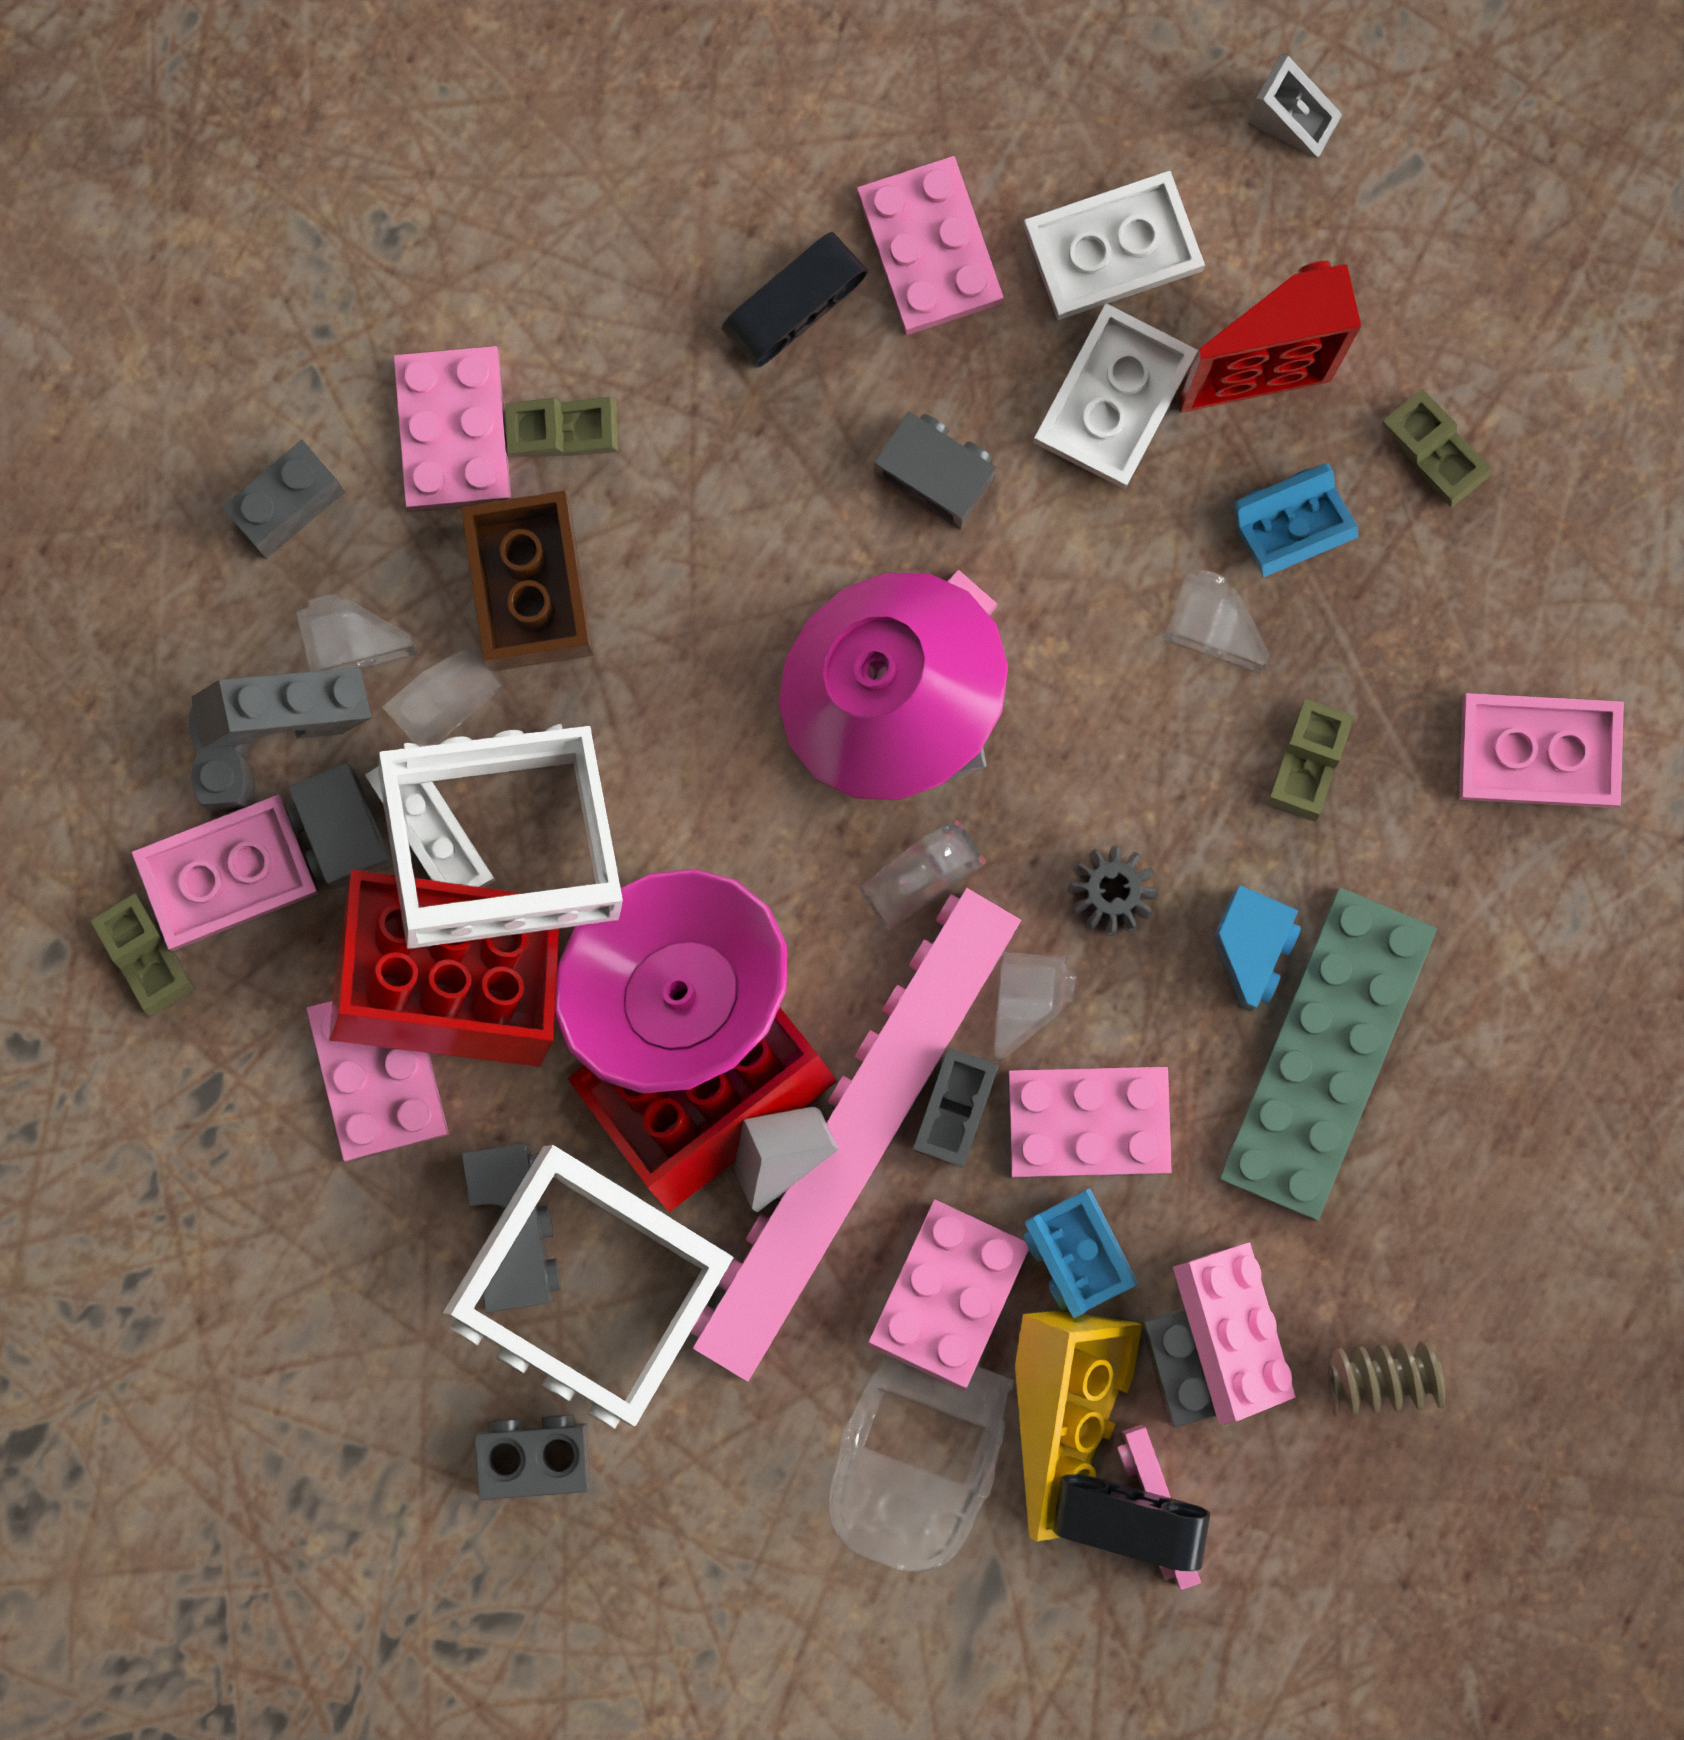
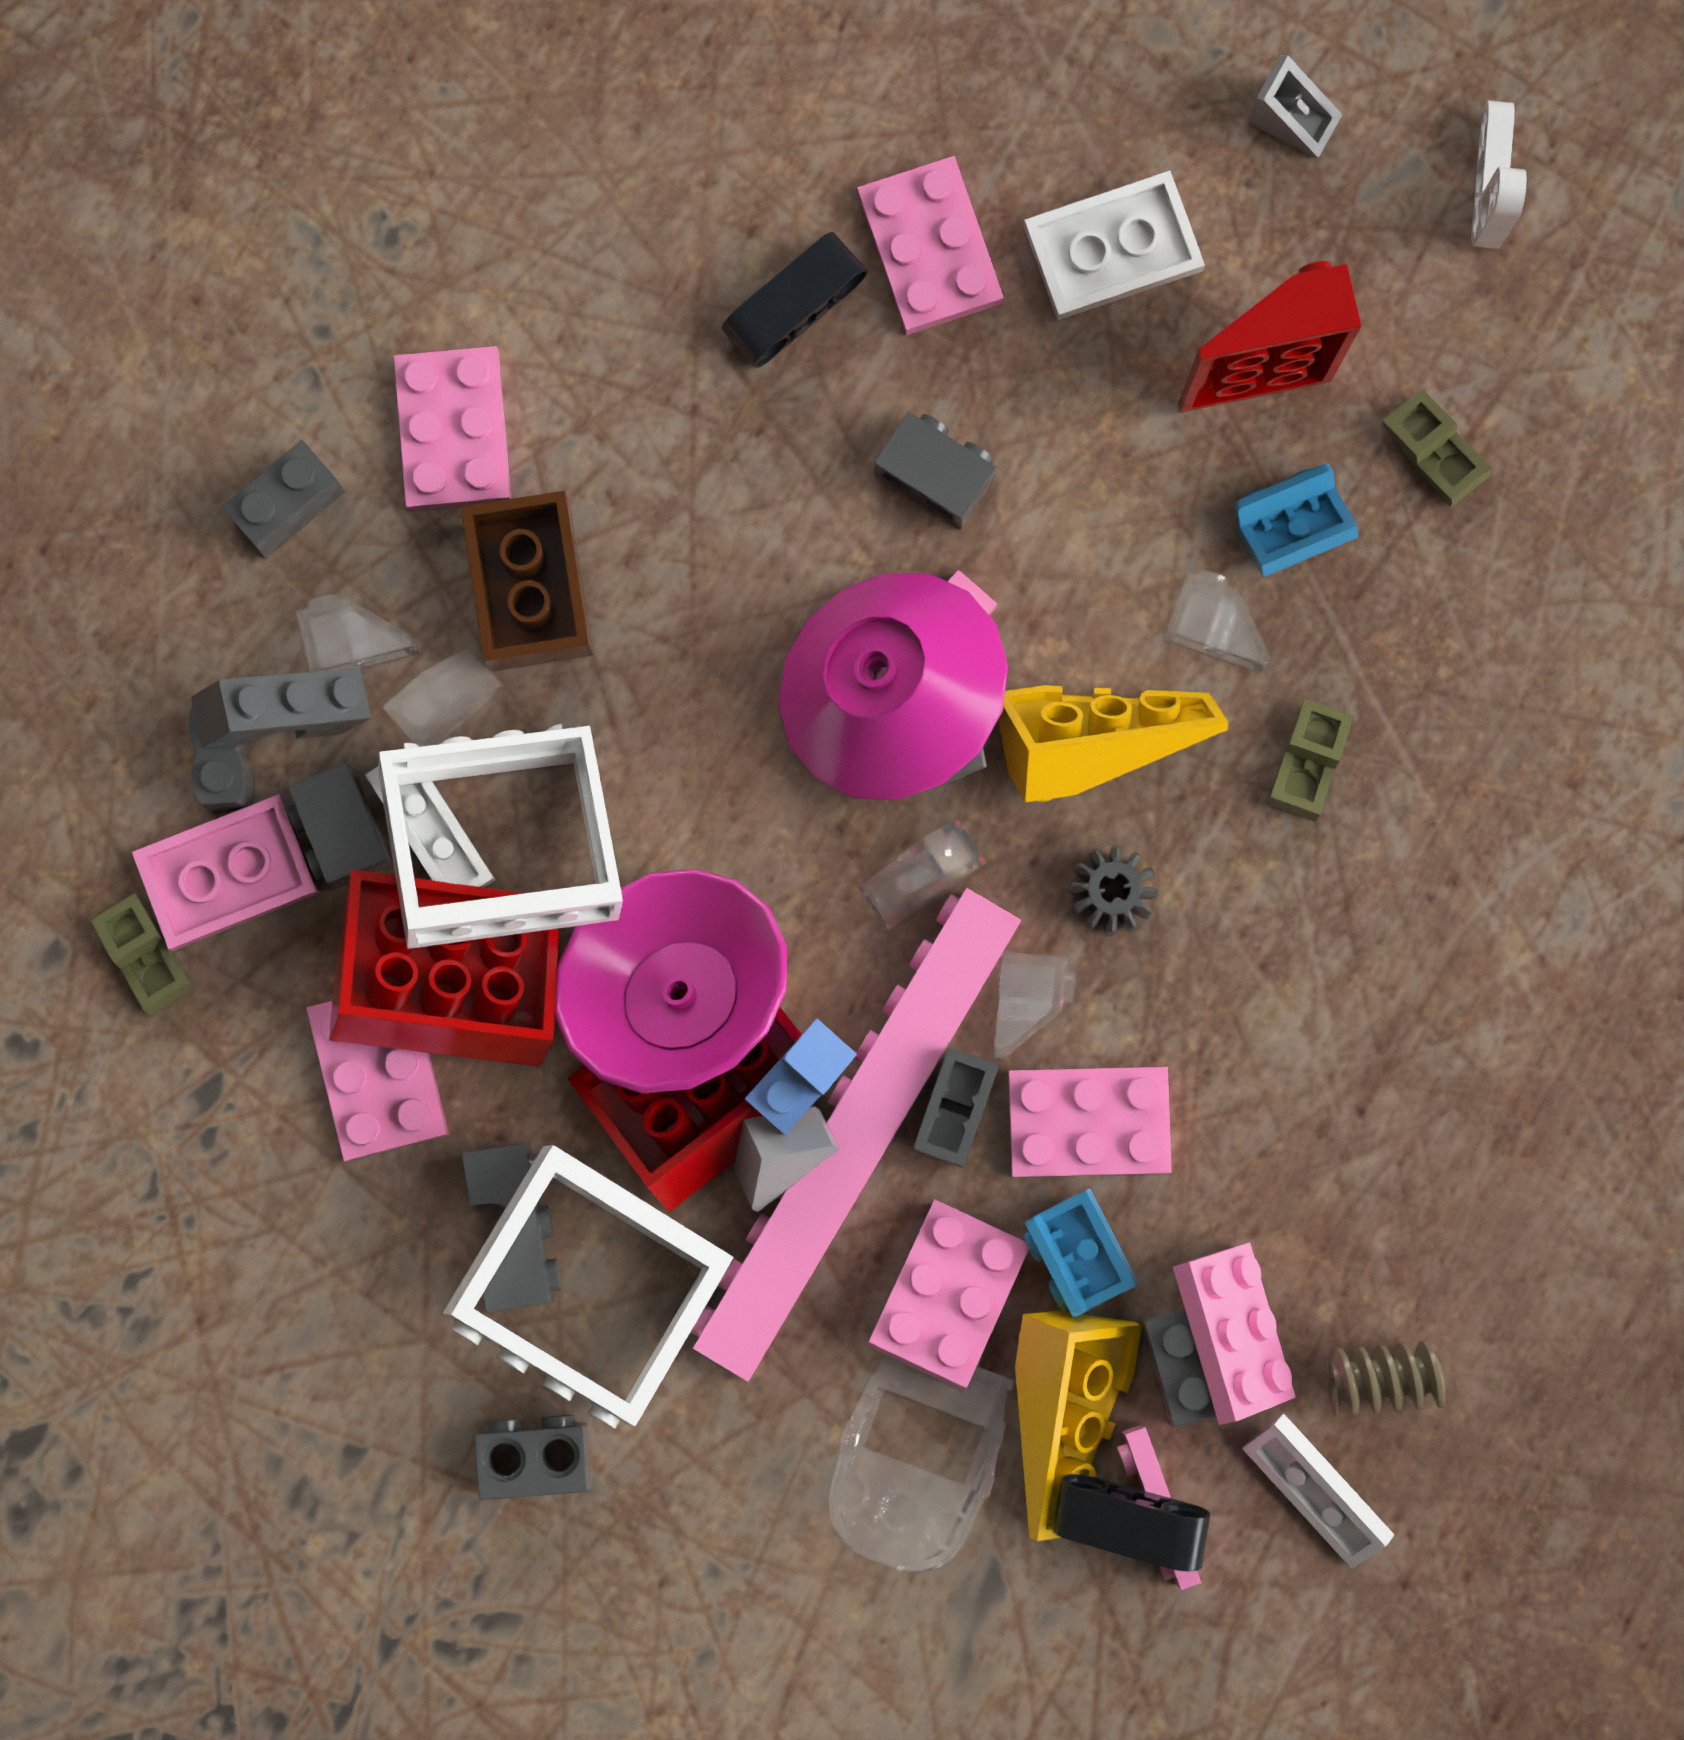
(561, 428): olive slope -> none
(801, 1076): none -> medium blue slope
(1076, 742): none -> yellow wedge
(1115, 396): white plate -> none
(1250, 943): dark azure slope -> none
(1318, 1491): none -> white plate
(1327, 1054): sand green plate -> none
(1498, 187): none -> white beam
(1541, 750): bright pink plate -> none

